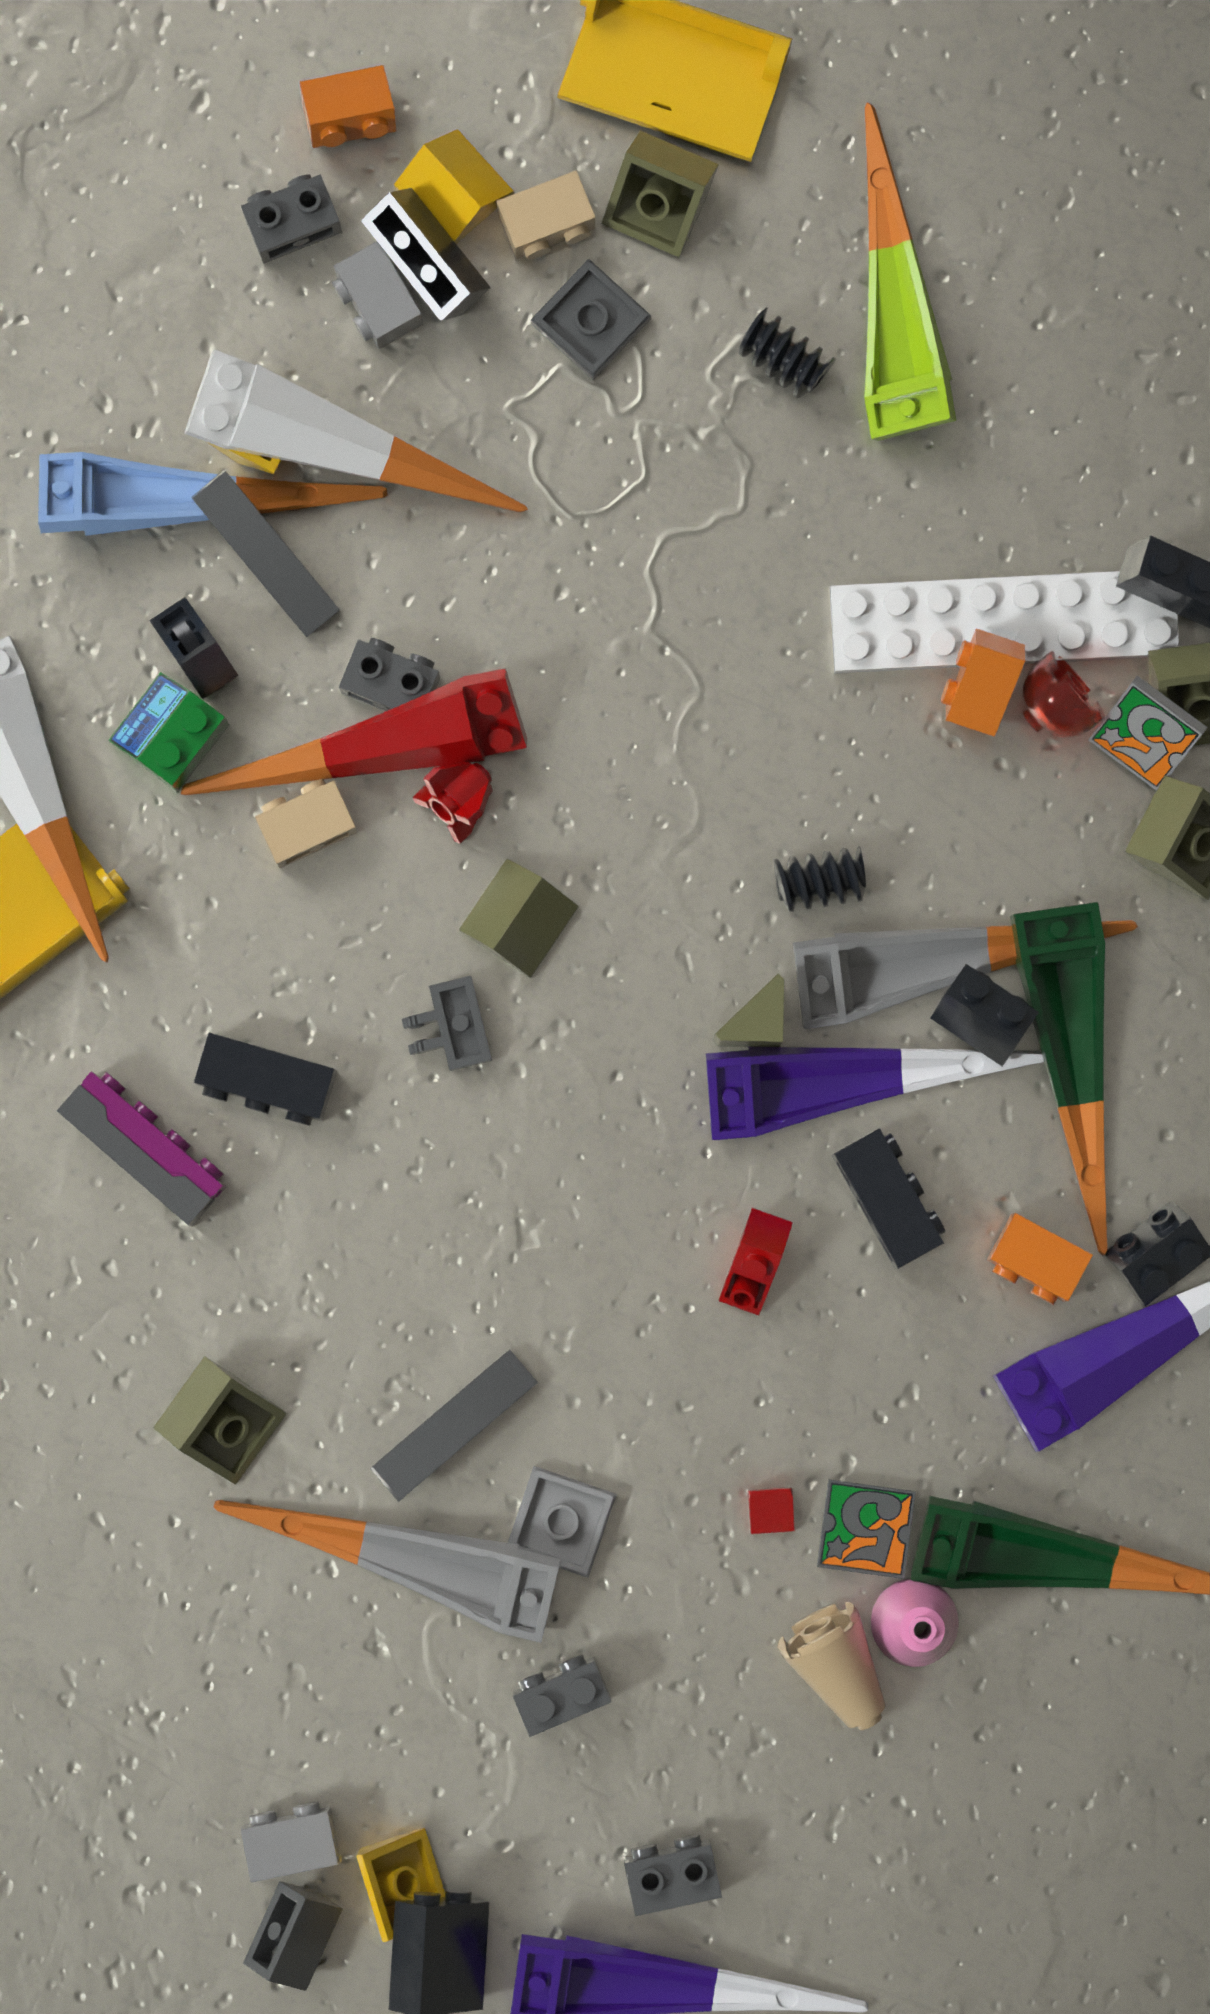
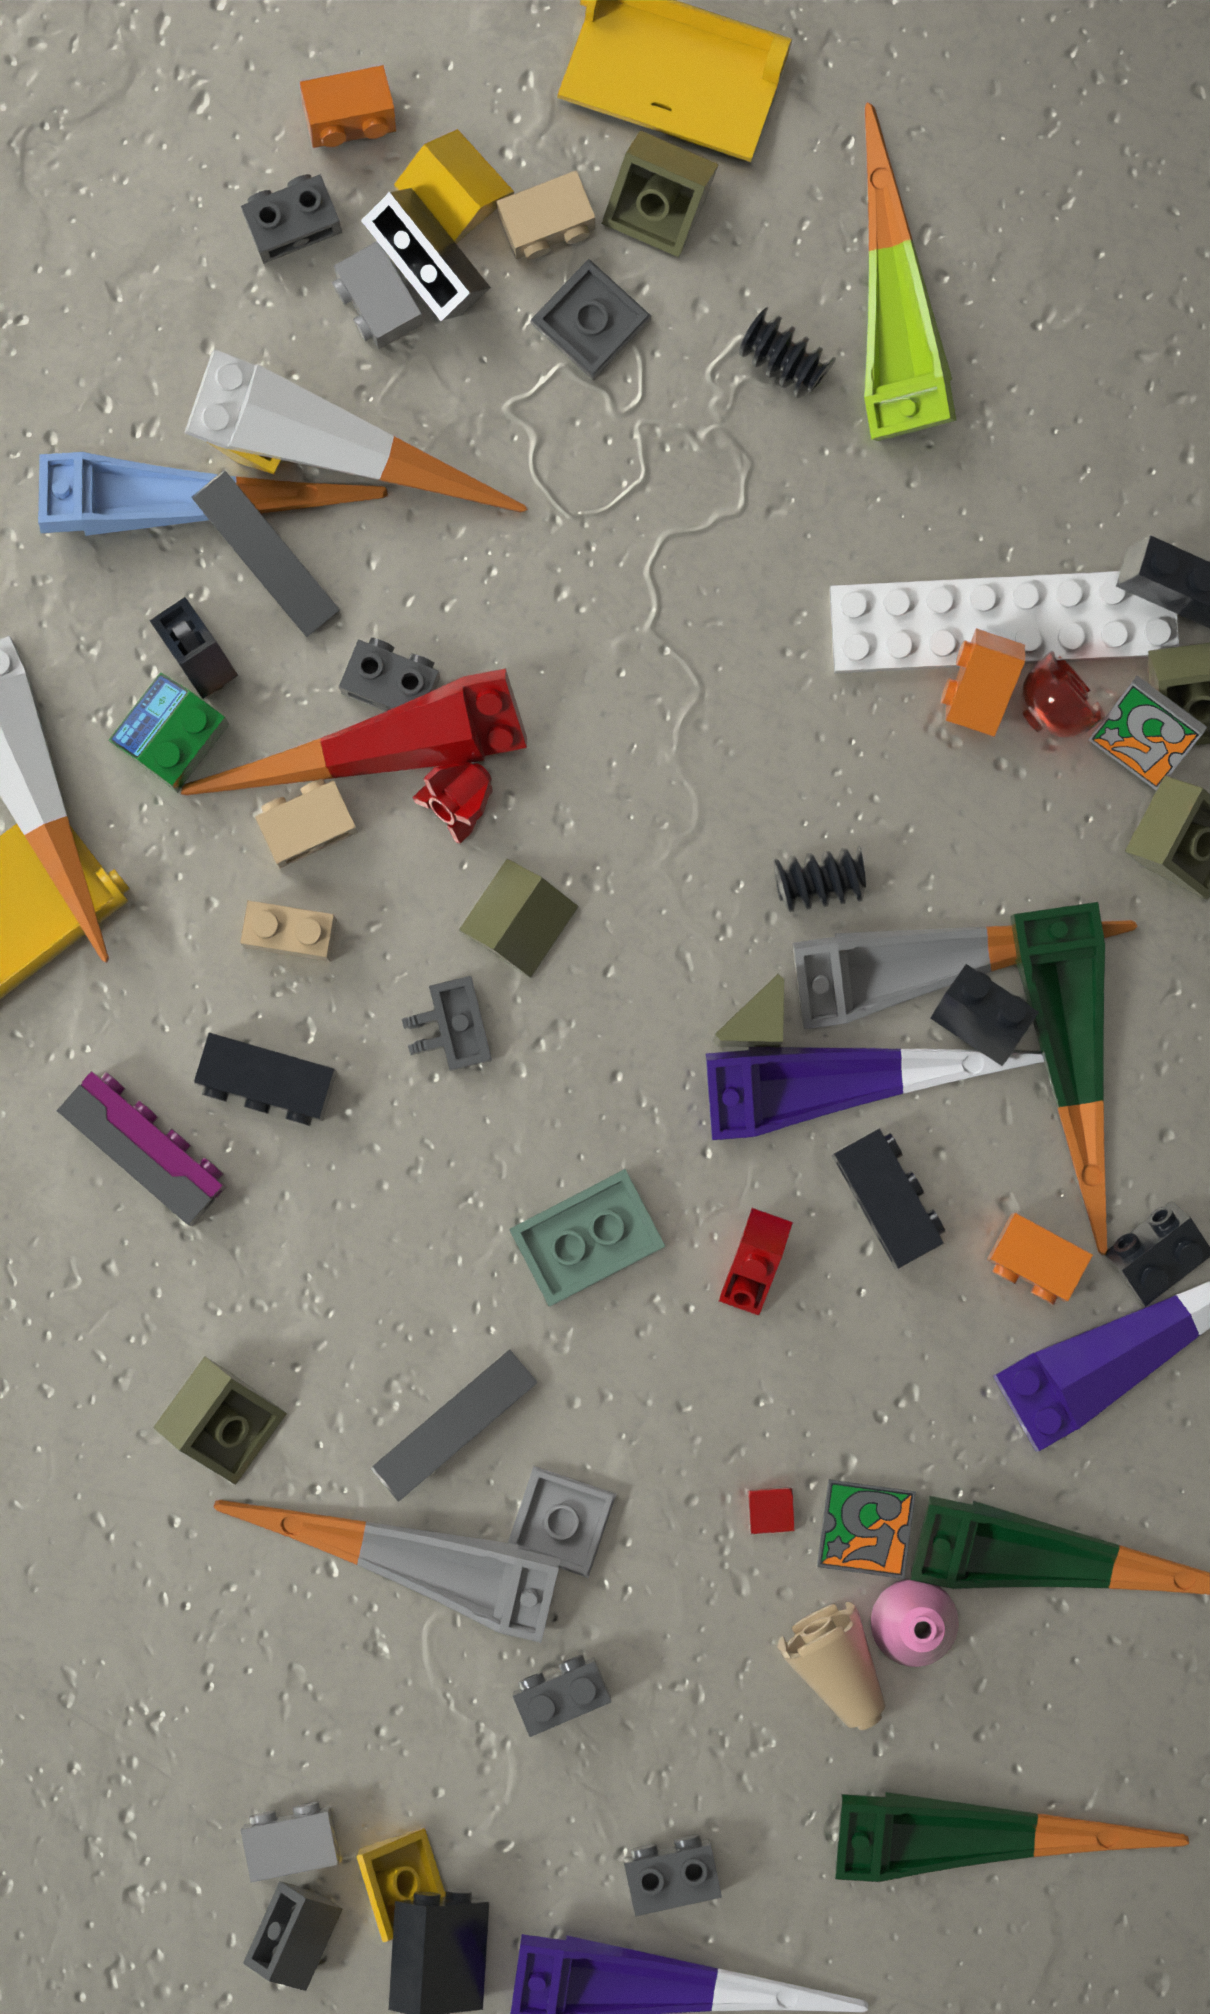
(288, 931): none -> tan brick
(587, 1237): none -> sand green plate
(922, 1835): none -> dark green plate

